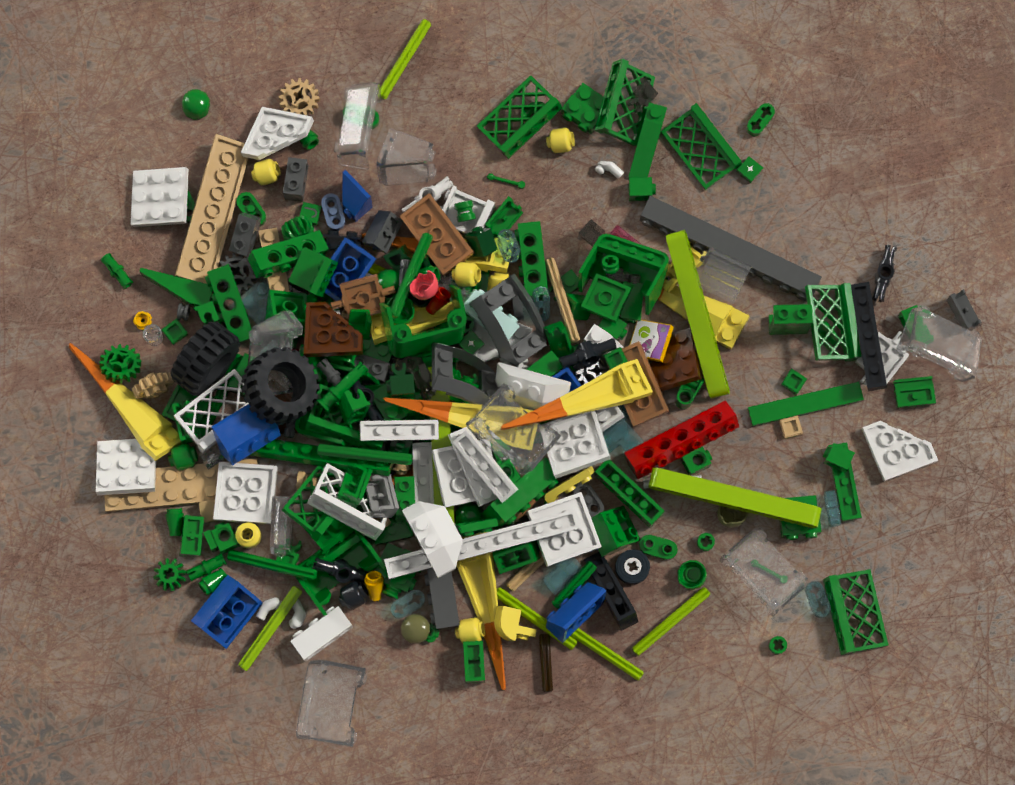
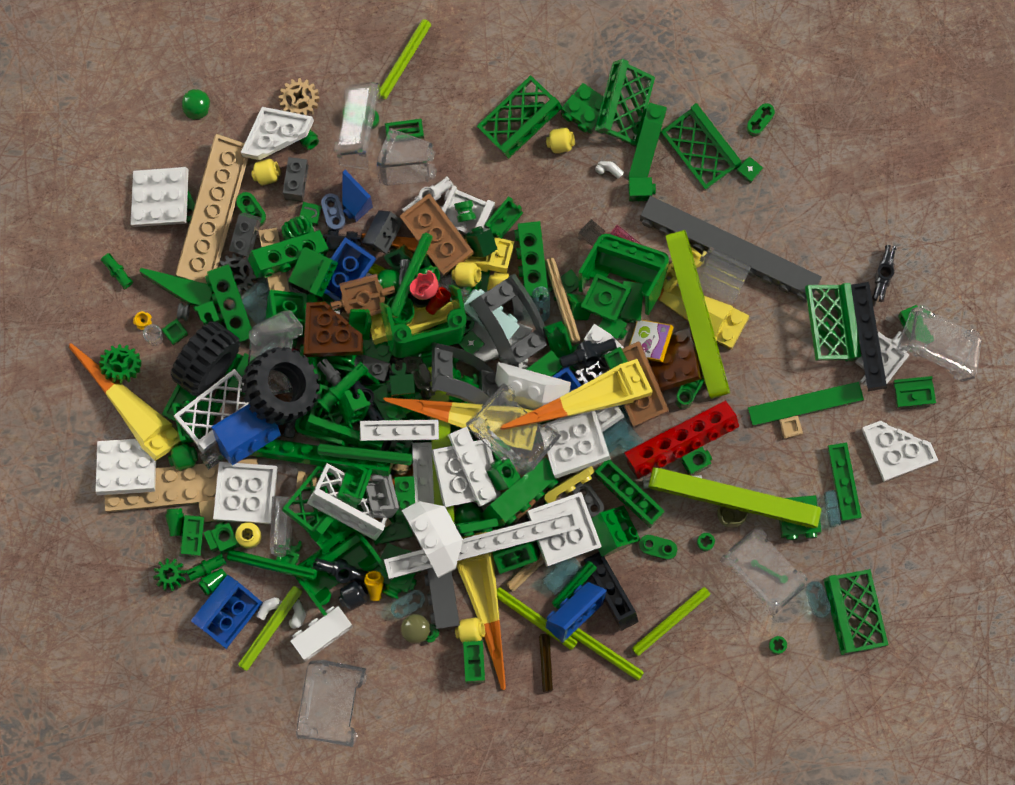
(152, 385): tan gear -> none
(407, 130): none -> green tile
(485, 465): white plate -> none
(504, 246): clear light blue beam -> none
(507, 624): light yellow brick -> none
(521, 184): green hinge -> none
(610, 269): green bush -> none
(624, 276): clear smoke plate -> none
(635, 576): black bush -> none
(644, 94): clear smoke plate -> none
(692, 574): green hair -> none
(790, 319): green panel -> none
(793, 381): green tile -> none
(838, 457): green brick -> none
(963, 310): dark grey hinge -> none

